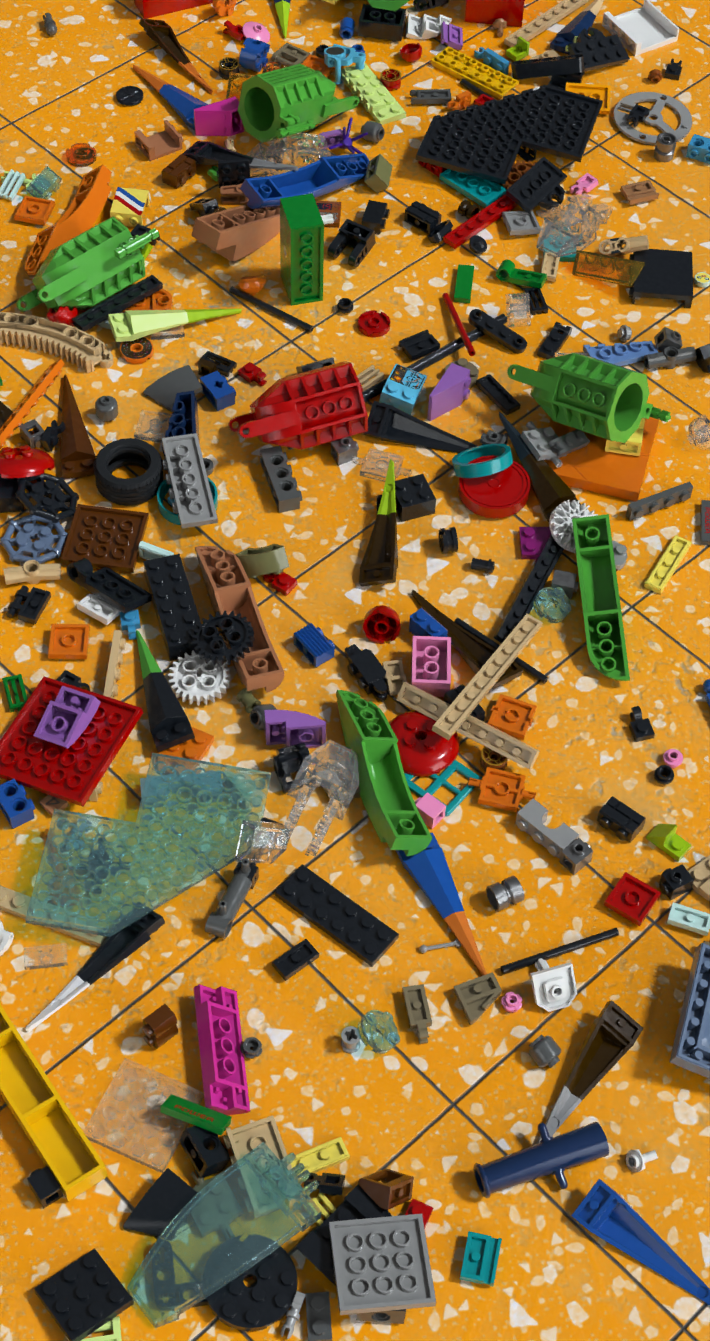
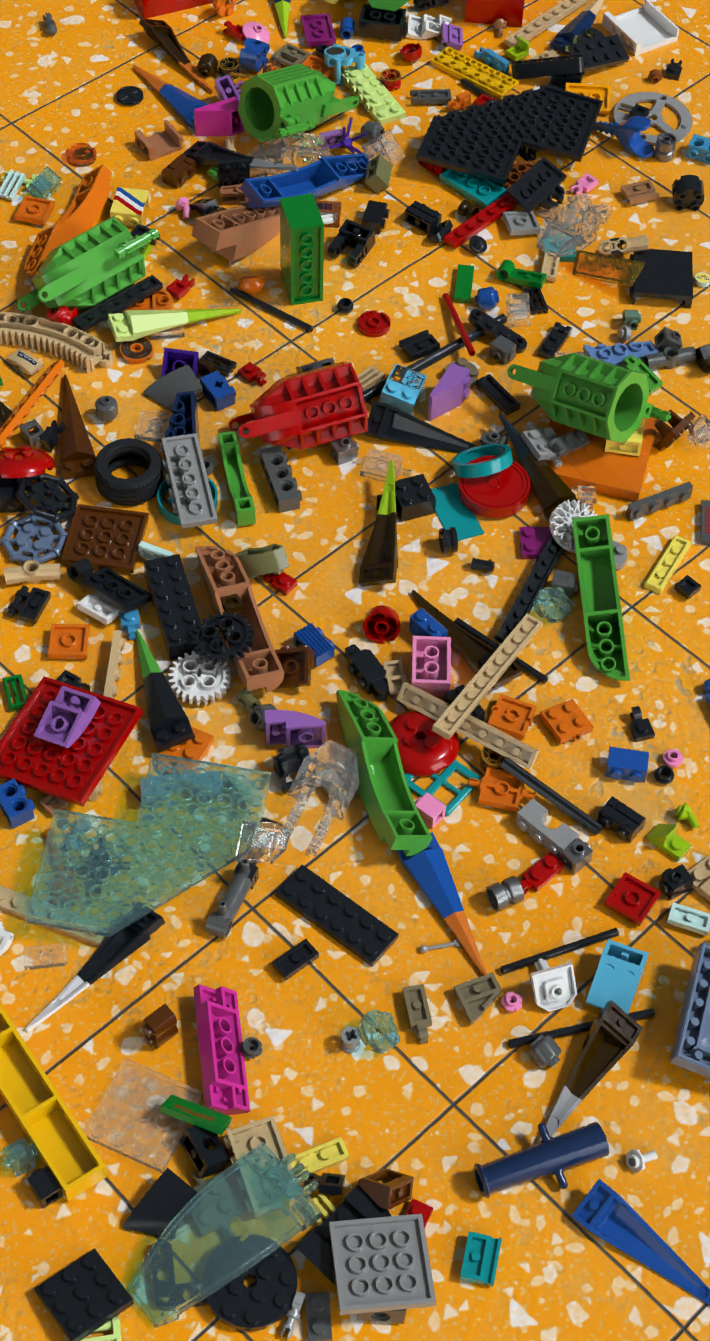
(20, 1157): none -> clear light blue brick
(27, 363): none -> tan slope
(178, 358): none -> dark purple slope
(180, 288): none -> red plate
(182, 205): none -> bright pink plate
(207, 65): none -> dark brown head
(226, 89): none -> medium lavender brick
(232, 465): none -> bright green arch
(232, 603): none -> dark brown plate
(296, 665): none -> reddish brown plate
(318, 30): none -> magenta plate
(386, 146): none -> clear brick
(454, 513): none -> teal piece
(487, 298): none -> blue head
(502, 350): none -> dark grey brick
(541, 873): none -> red plate
(551, 795): none -> black axle
(566, 721): none -> orange plate
(570, 1030): none -> black piece
(587, 495): none -> clear plate
(617, 976): none -> medium azure slope
(627, 764): none -> blue brick
(629, 134): none -> blue animal
(631, 318): none -> sand green plate
(638, 365): none -> bright green hinge
(675, 432): none -> reddish brown plate
(684, 812): none -> lime plate
(687, 587): none -> black plate
(688, 193): none -> black brick

